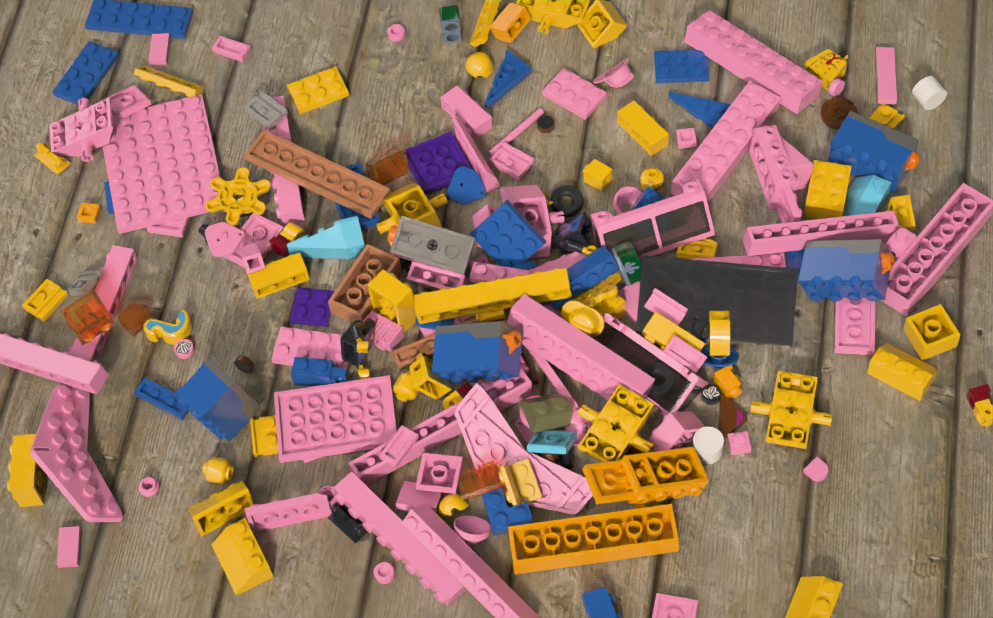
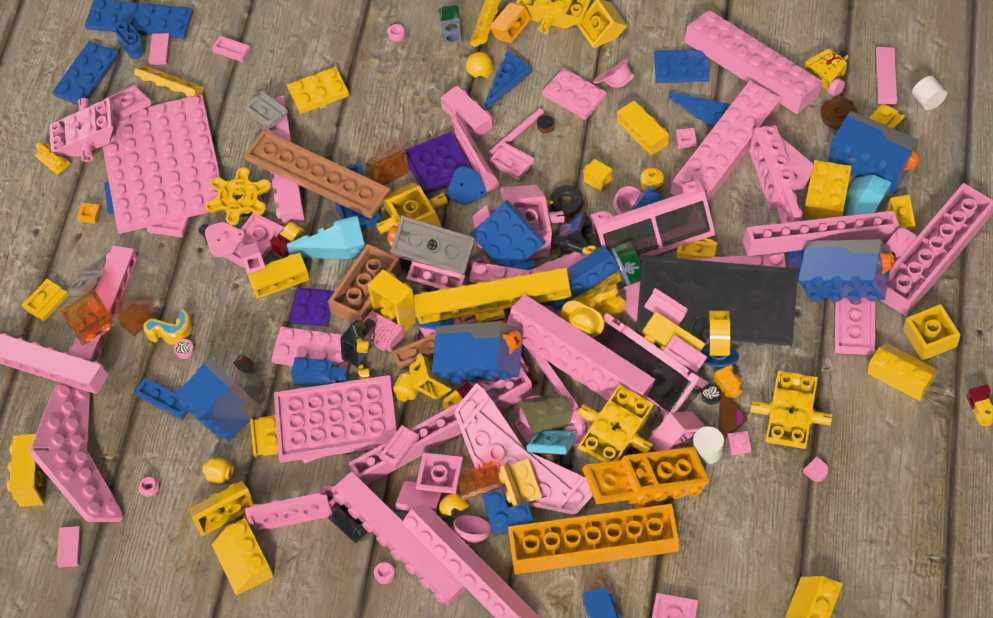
(129, 40): none -> blue brick

